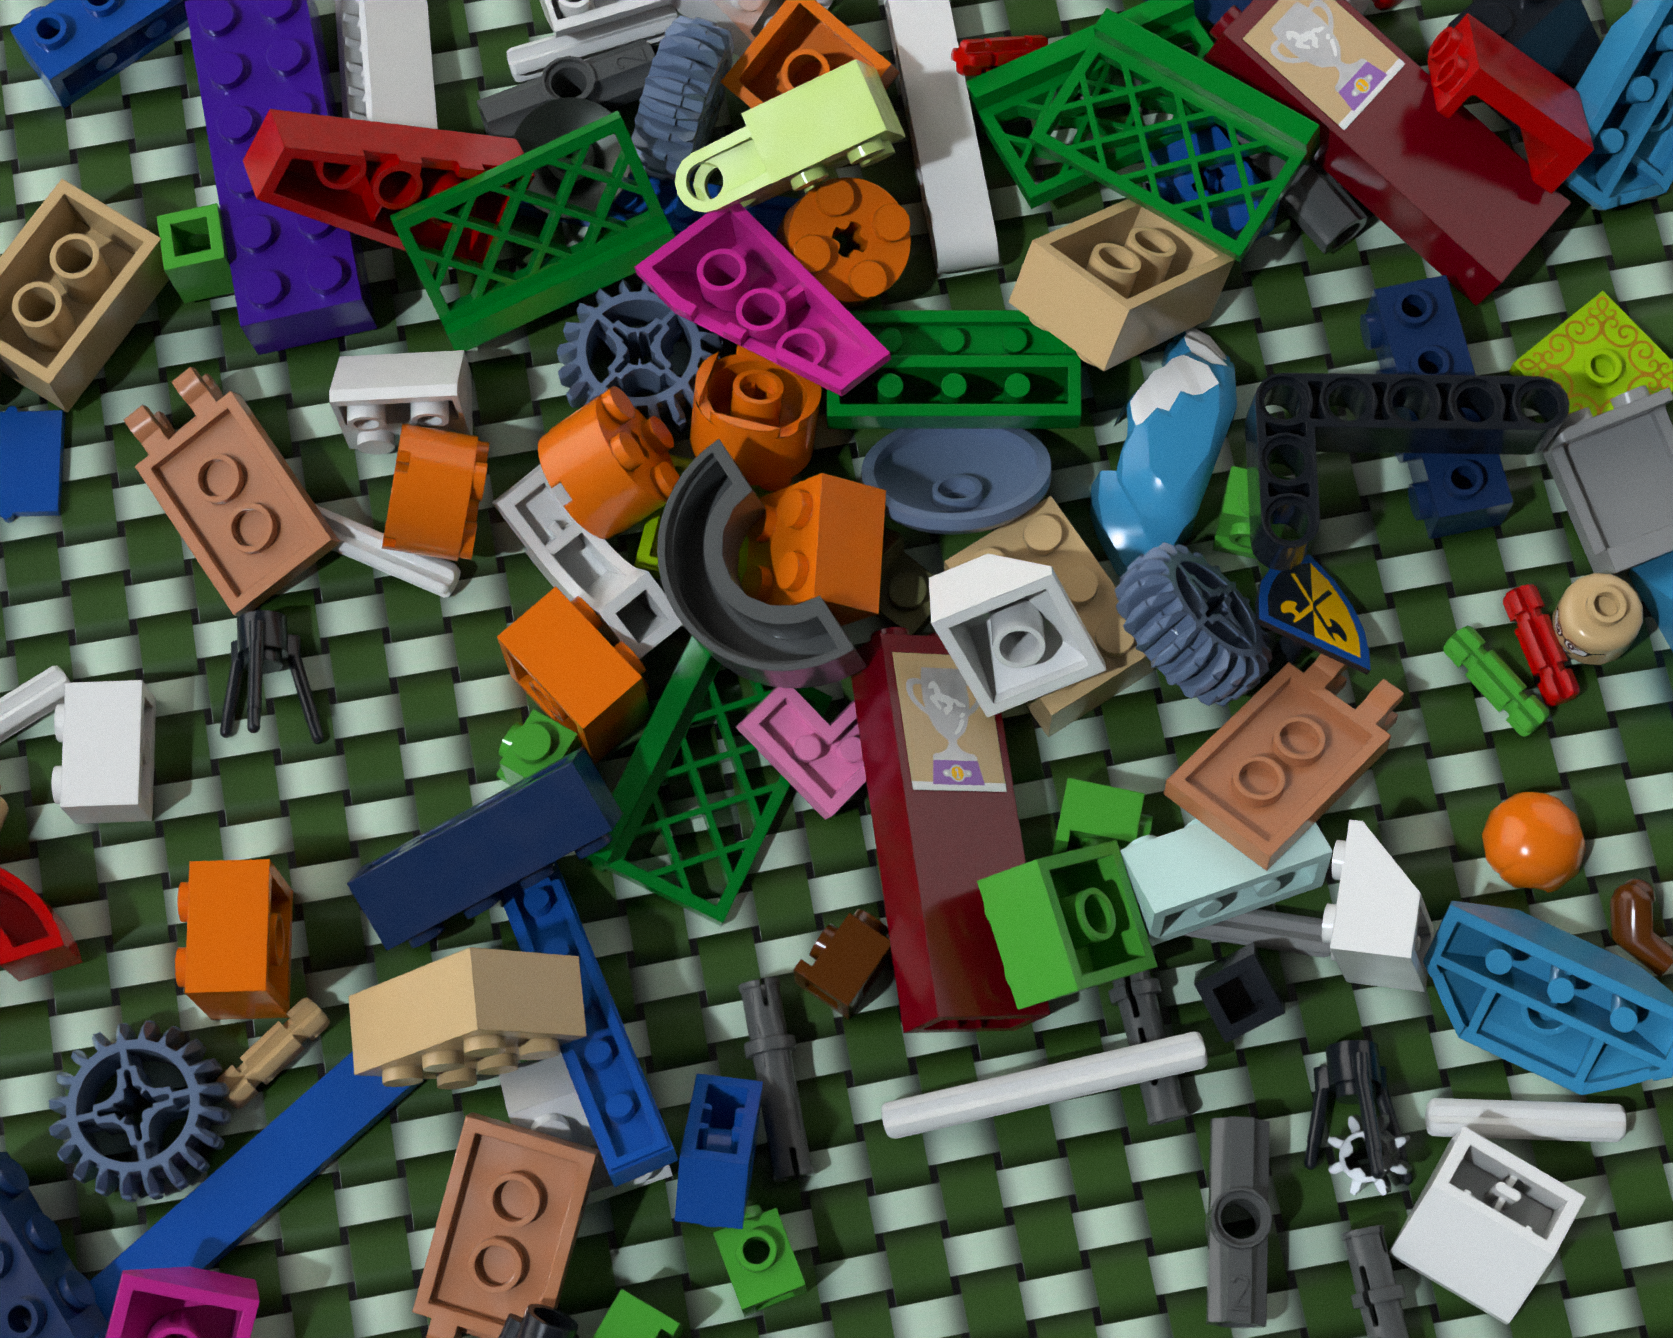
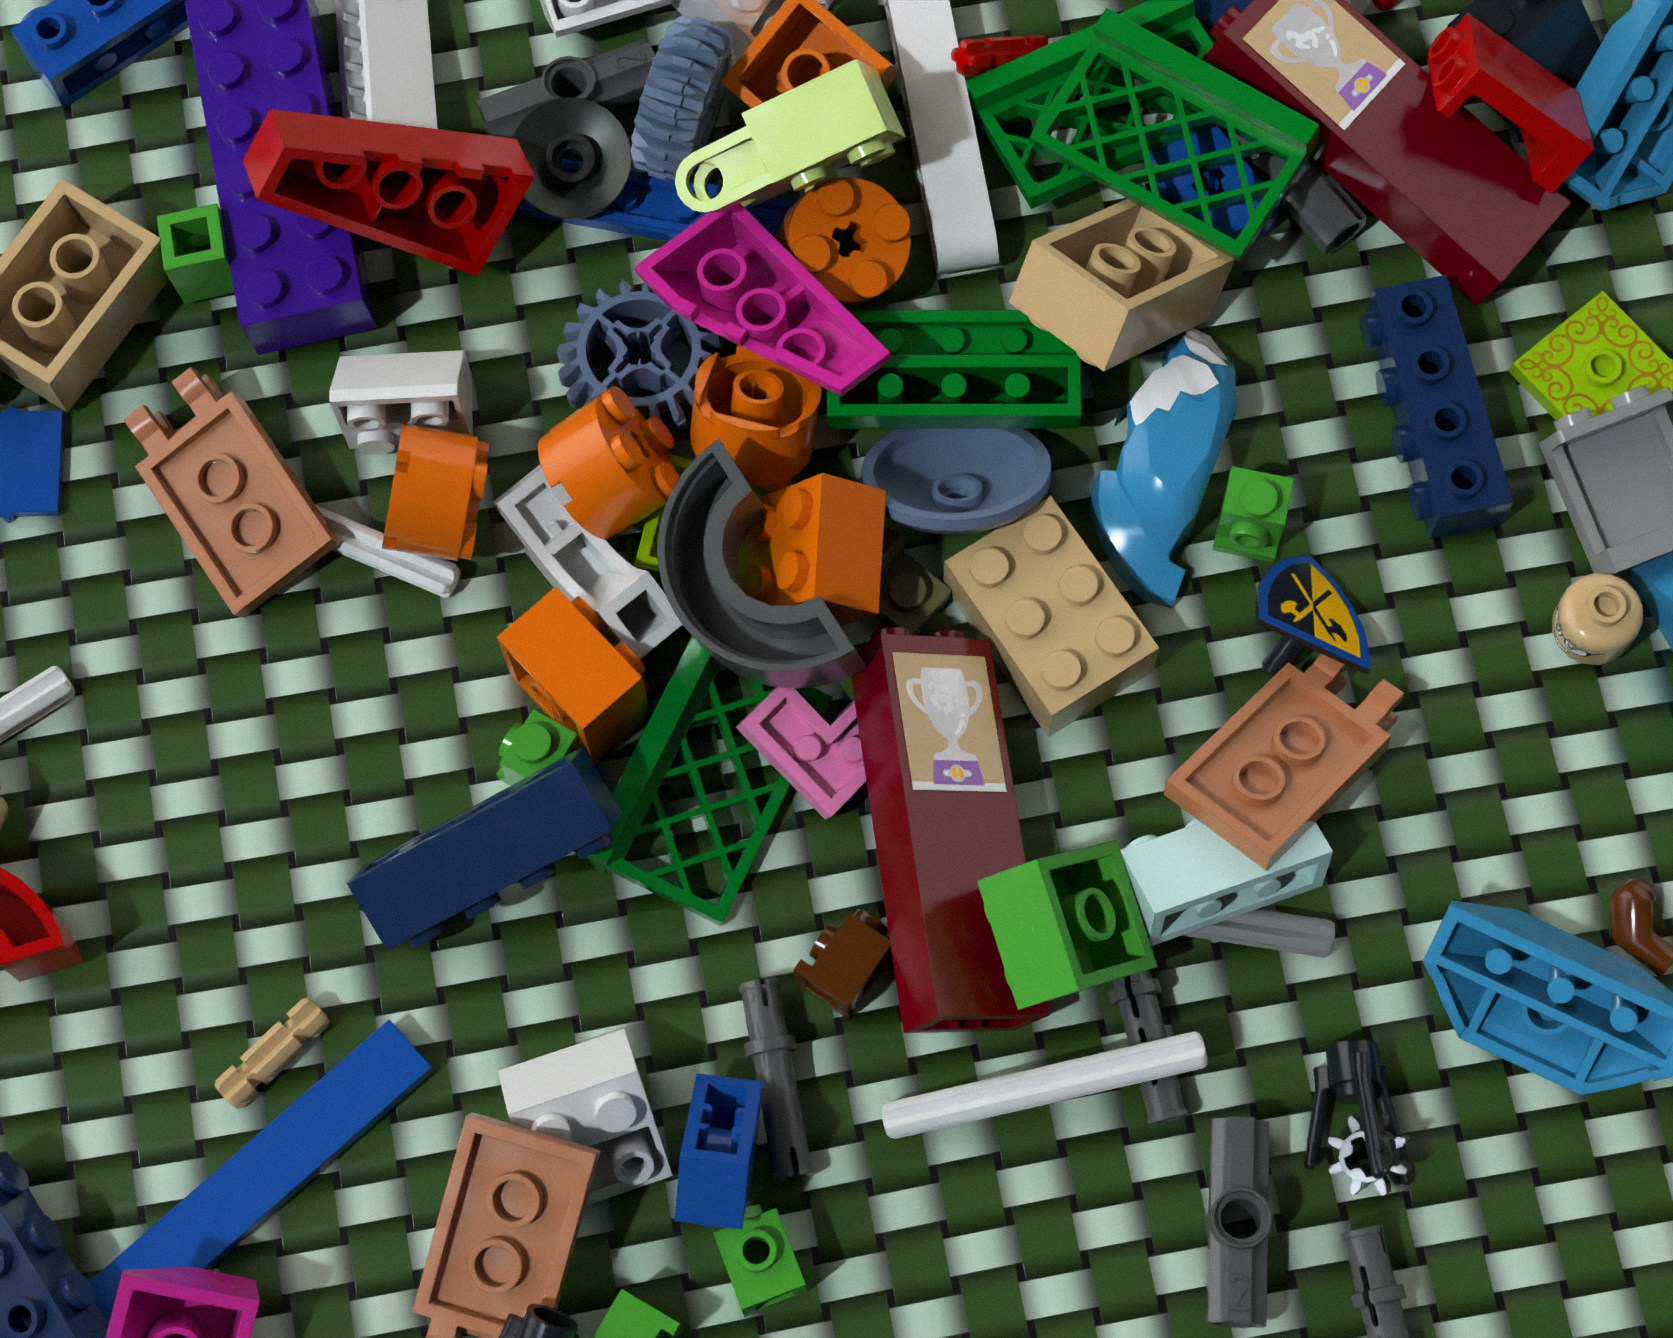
(105, 752): white brick -> none
(126, 1060): sand blue gear -> none
(236, 939): orange brick -> none
(260, 650): black plant -> none
(467, 1017): tan brick -> none
(531, 58): white axle -> none
(548, 281): green fence -> none
(604, 1061): blue tile -> none
(1011, 630): white slope -> none
(1099, 815): bright green brick -> none
(1193, 624): sand blue gear -> none
(1239, 992): black brick -> none
(1376, 430): black beam -> none
(1379, 918): white slope -> none
(1486, 1225): white slope -> none
(1496, 681): bright green axle -> none
(1527, 1119): white axle -> none
(1534, 841): orange hair -> none
(1541, 645): red axle -> none

